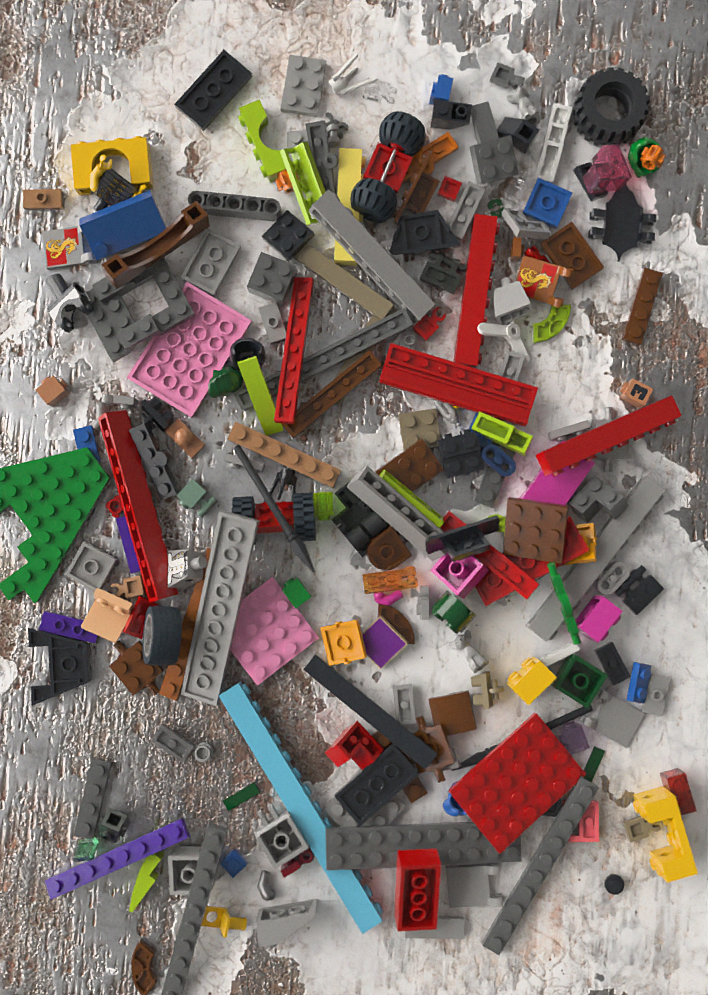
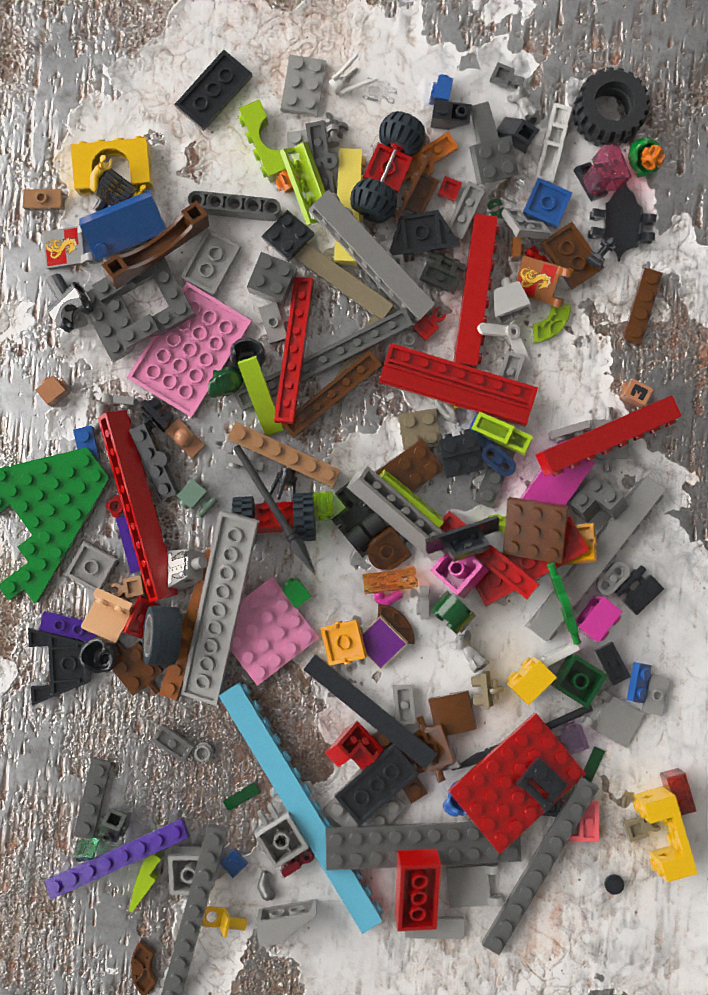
(98, 655): none -> black piece
(546, 779): none -> black plate
(596, 259): none -> black bar

